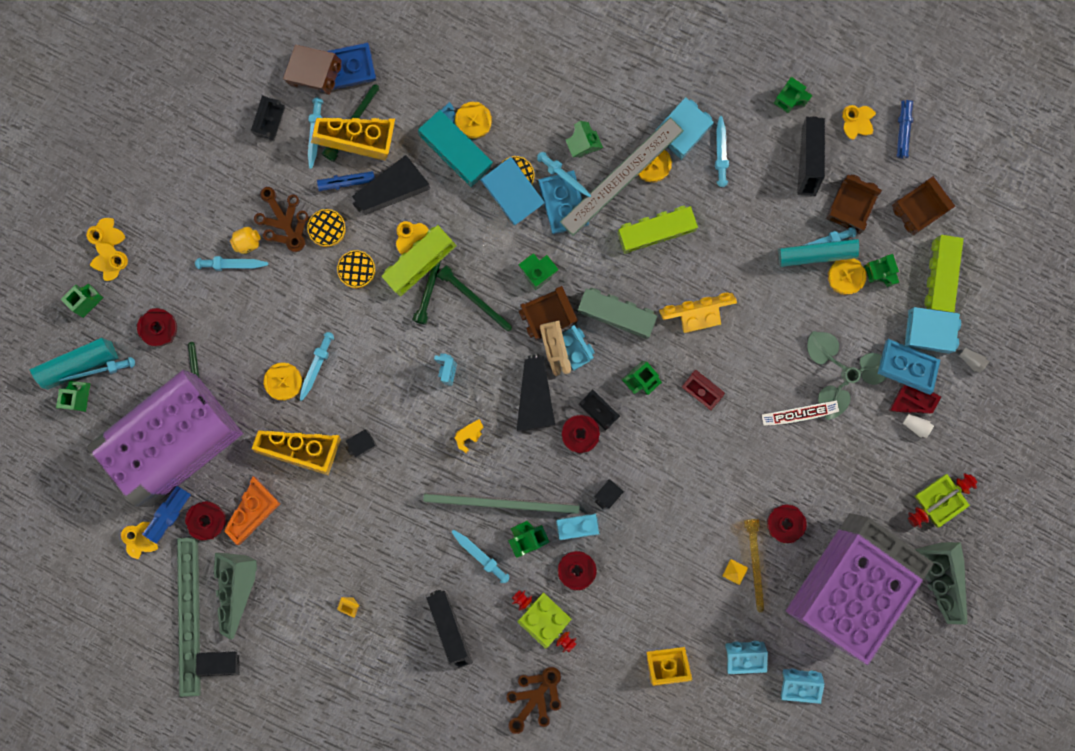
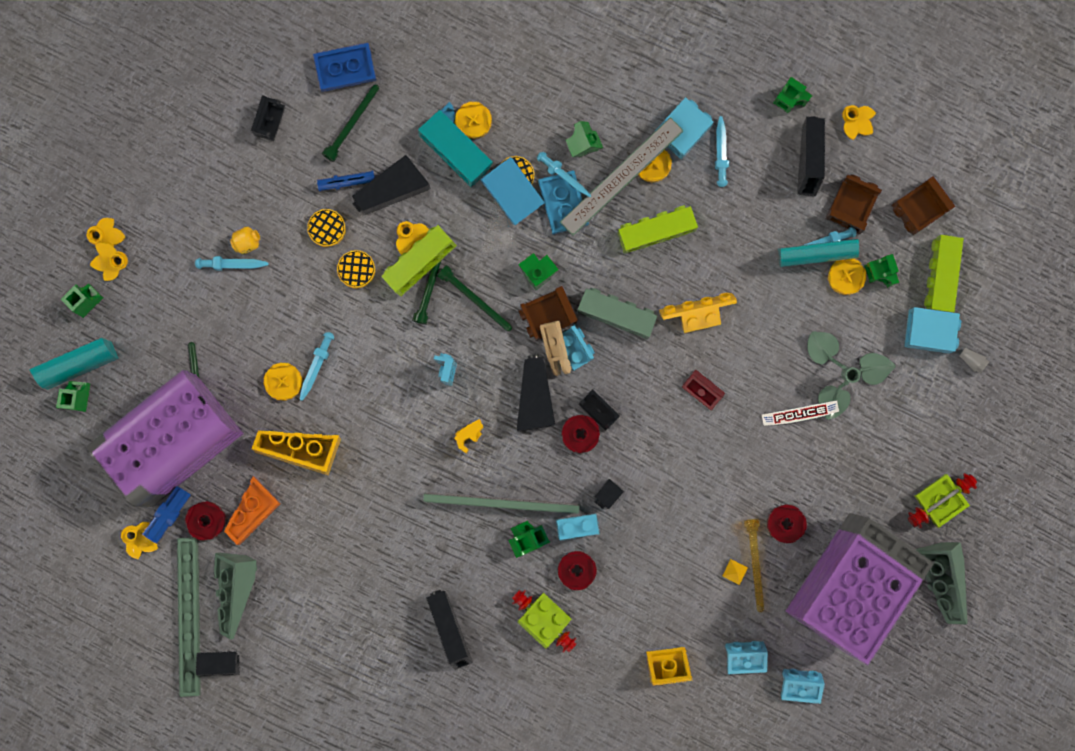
(112, 366): medium azure sword -> none
(150, 319): dark red plate -> none
(283, 222): reddish brown plant -> none
(312, 69): reddish brown panel -> none
(312, 148): medium azure sword -> none
(348, 606): yellow slope -> none
(355, 135): yellow wedge -> none
(360, 444): black brick -> none
(489, 564): medium azure sword -> none
(536, 696): reddish brown plant -> none
(643, 378): green brick -> none
(904, 128): blue pin -> none
(909, 366): dark azure tile -> none
(914, 401): dark red wing -> none
(918, 425): white cone -> none

